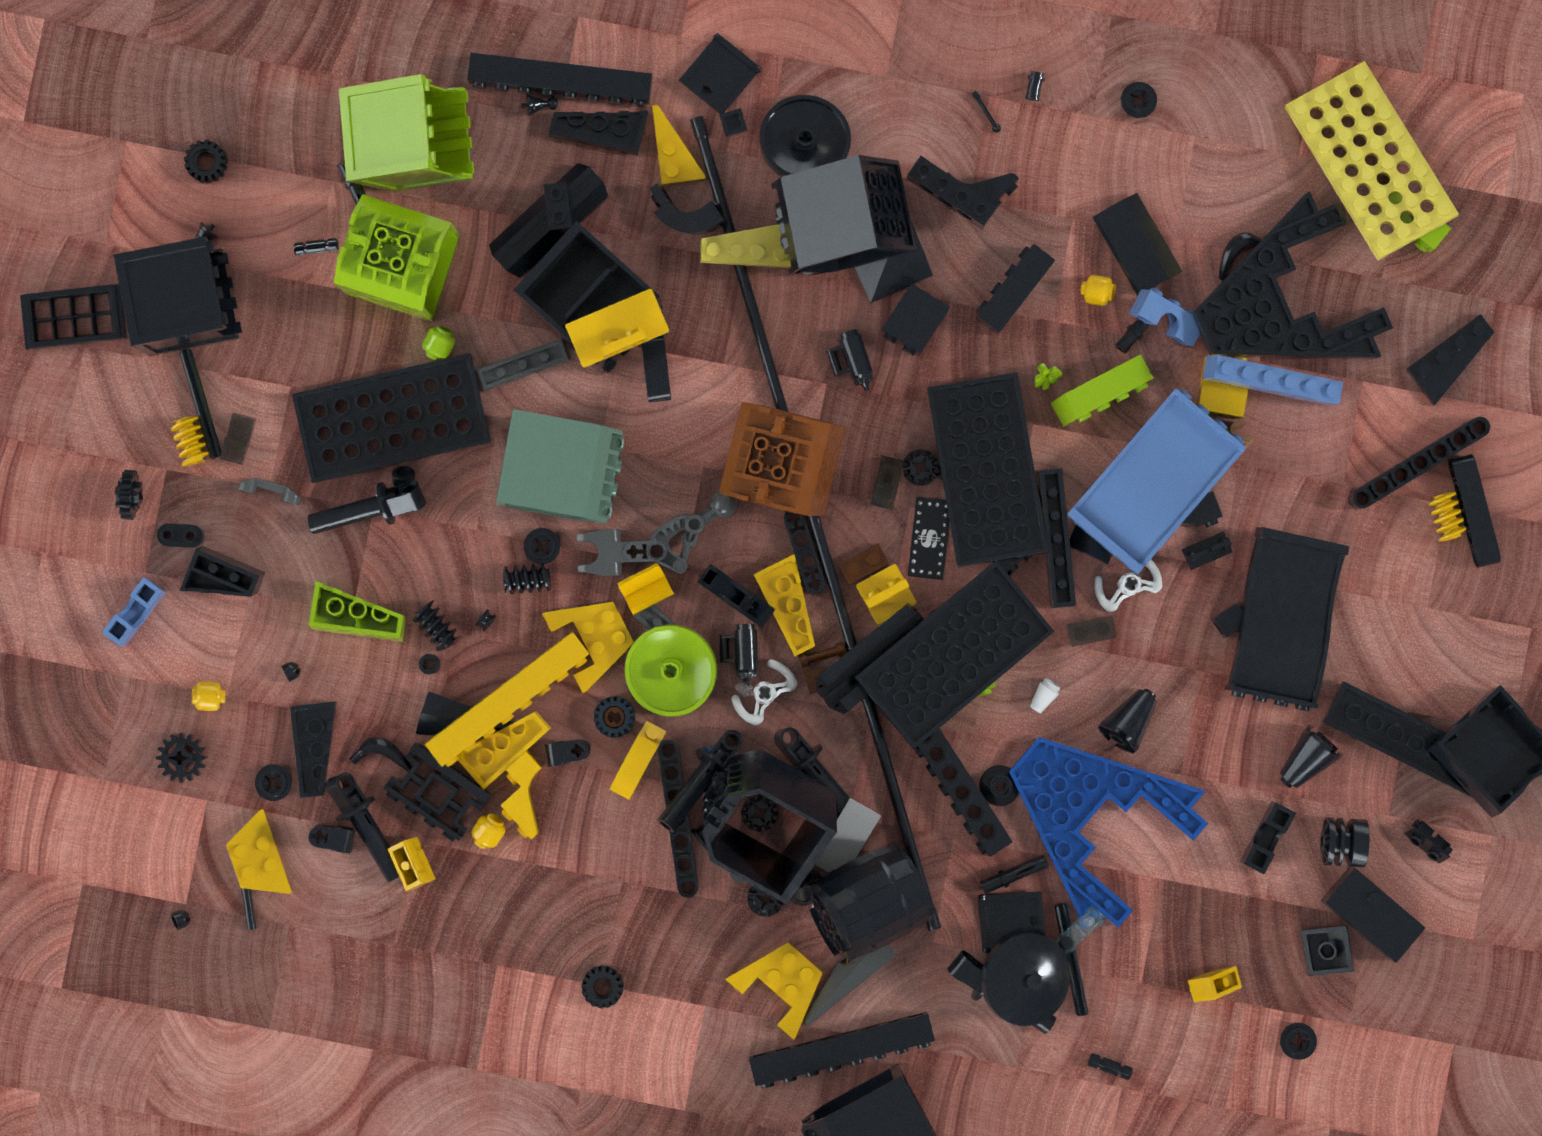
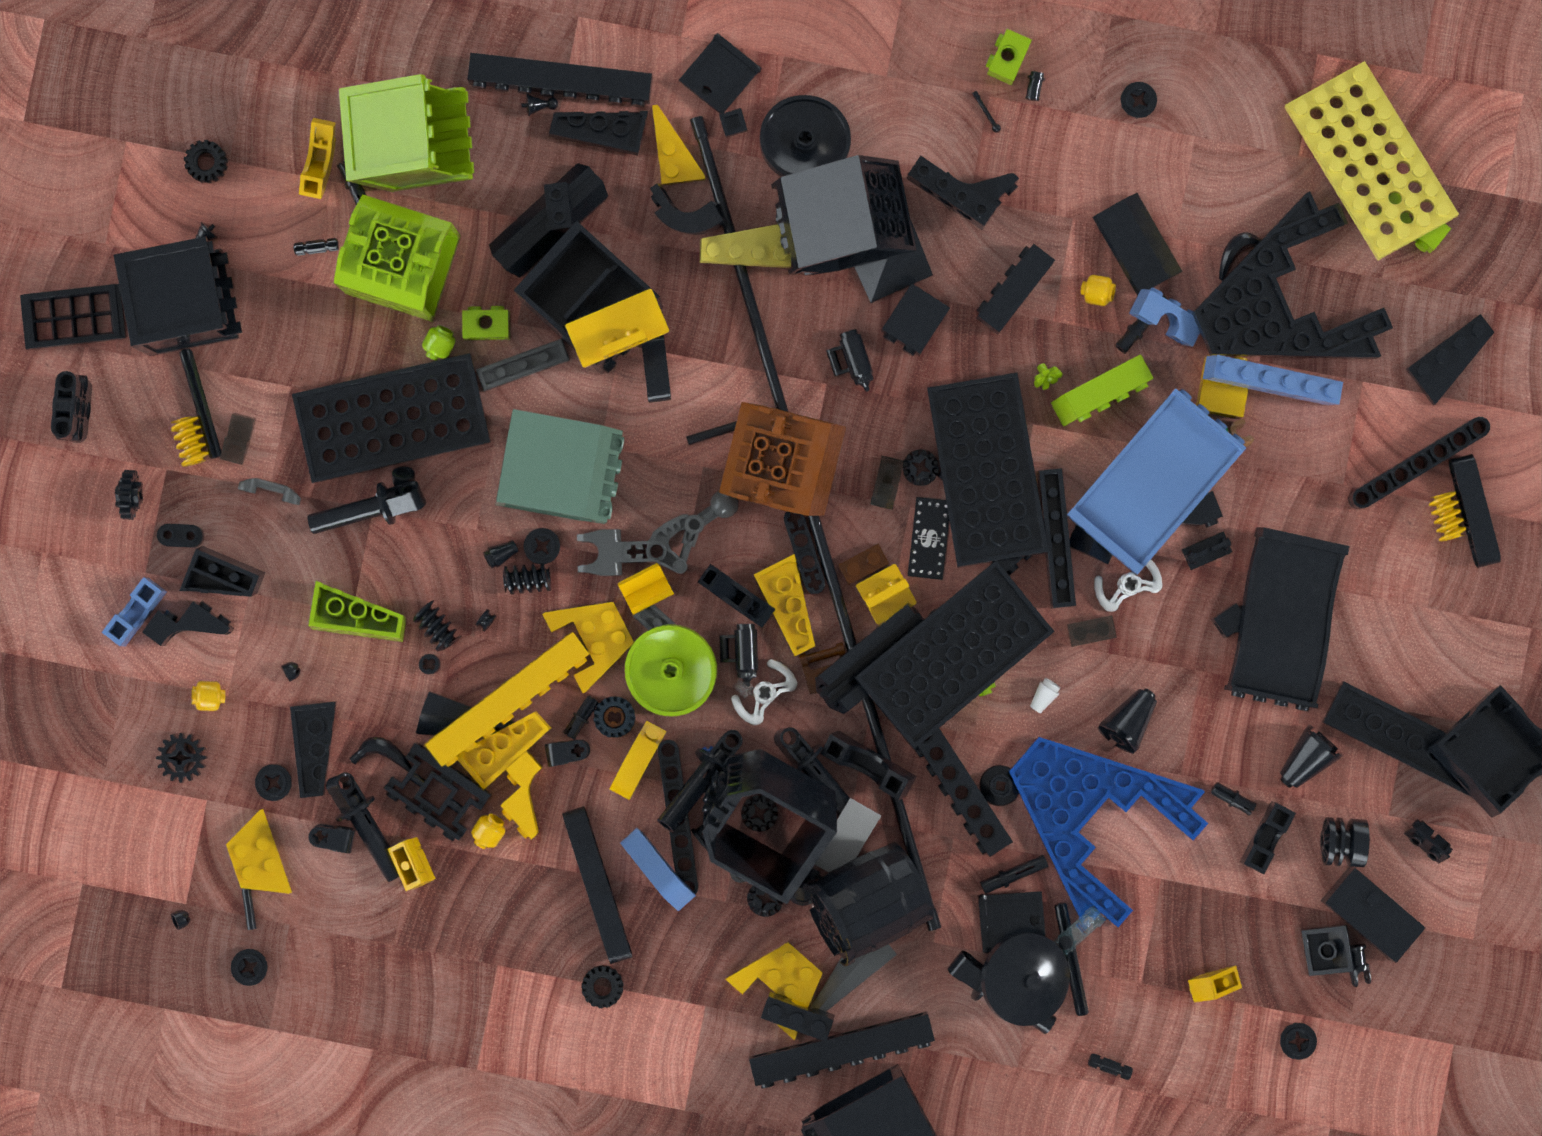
(71, 407): none -> black connector
(196, 618): none -> black arch
(238, 964): none -> black gear
(319, 159): none -> yellow arch
(497, 331): none -> lime brick
(500, 553): none -> black cone
(581, 717): none -> black axle
(597, 885): none -> black beam
(657, 869): none -> medium blue beam
(711, 433): none -> black bar
(788, 1014): none -> black arch
(850, 753): none -> black arch
(1007, 70): none -> lime brick
(1233, 798): none -> black axle
(1359, 964): none -> black piece

